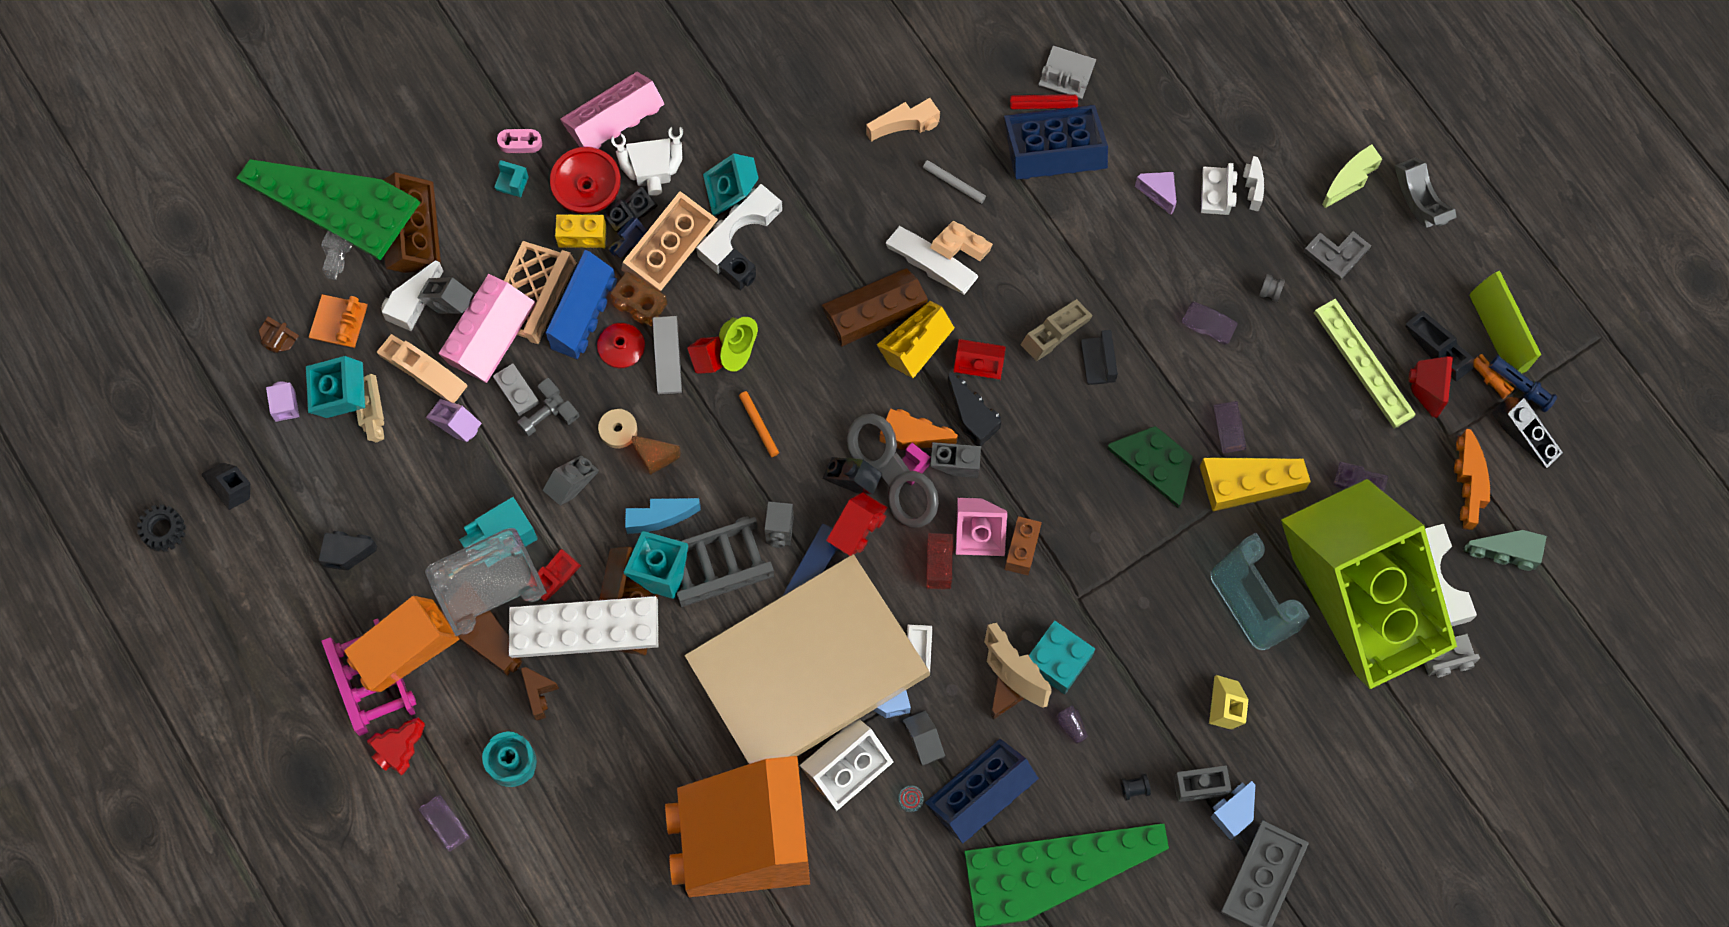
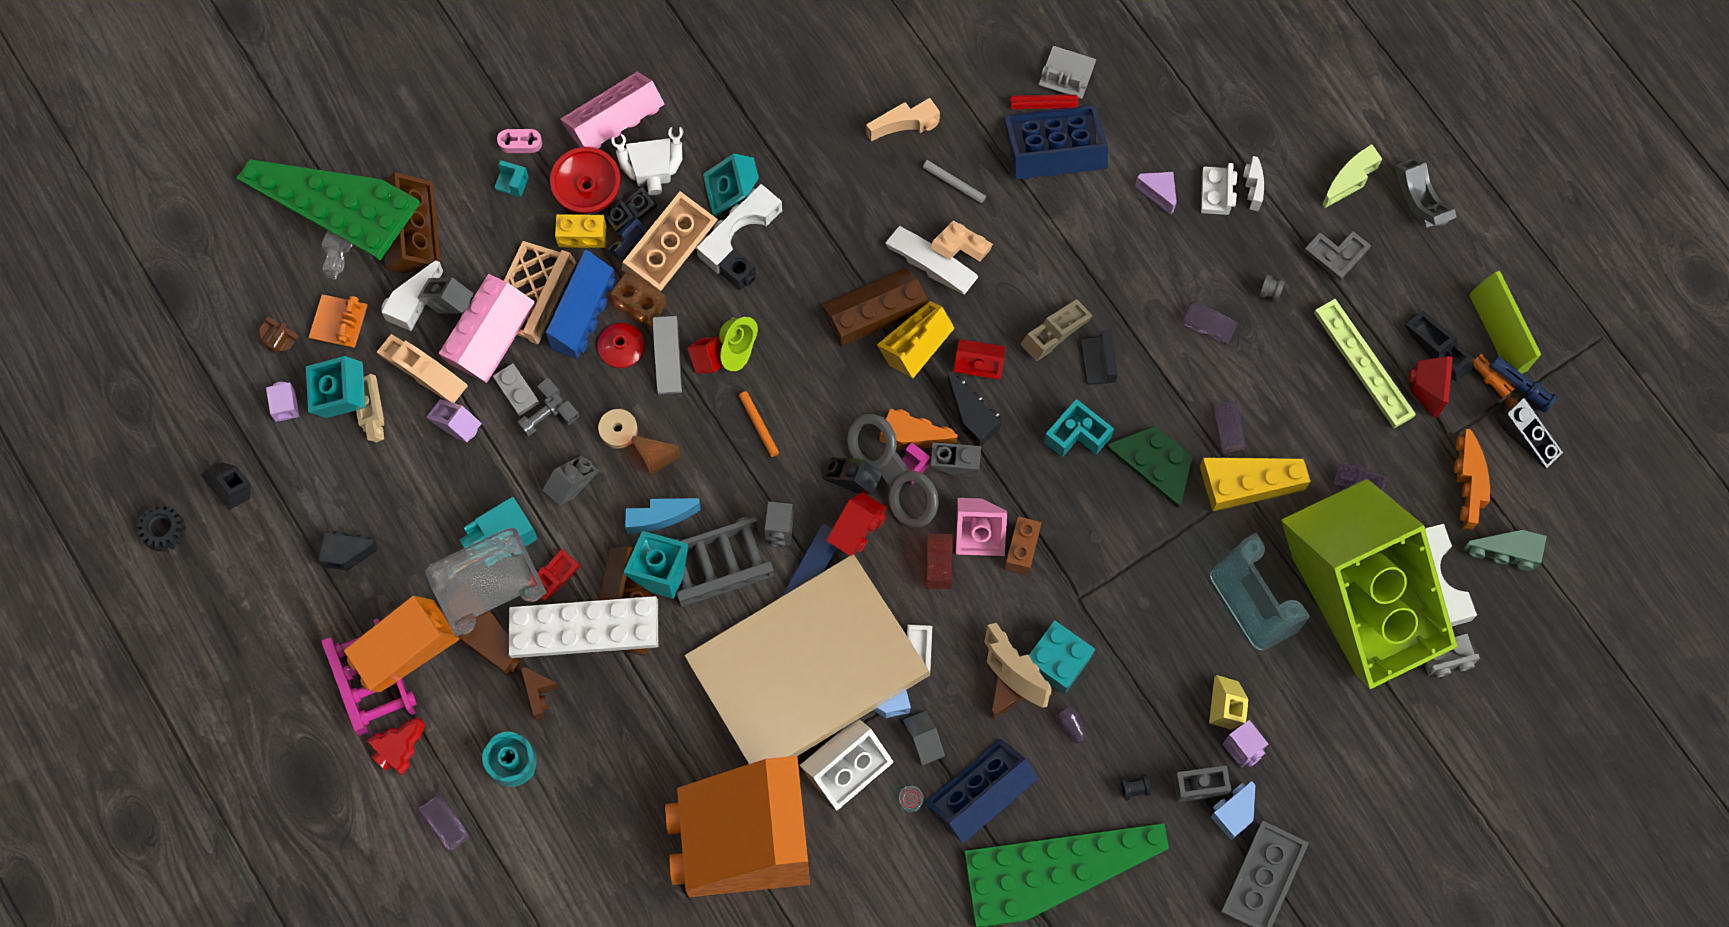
(1081, 425): none -> teal brick
(1245, 745): none -> lavender brick

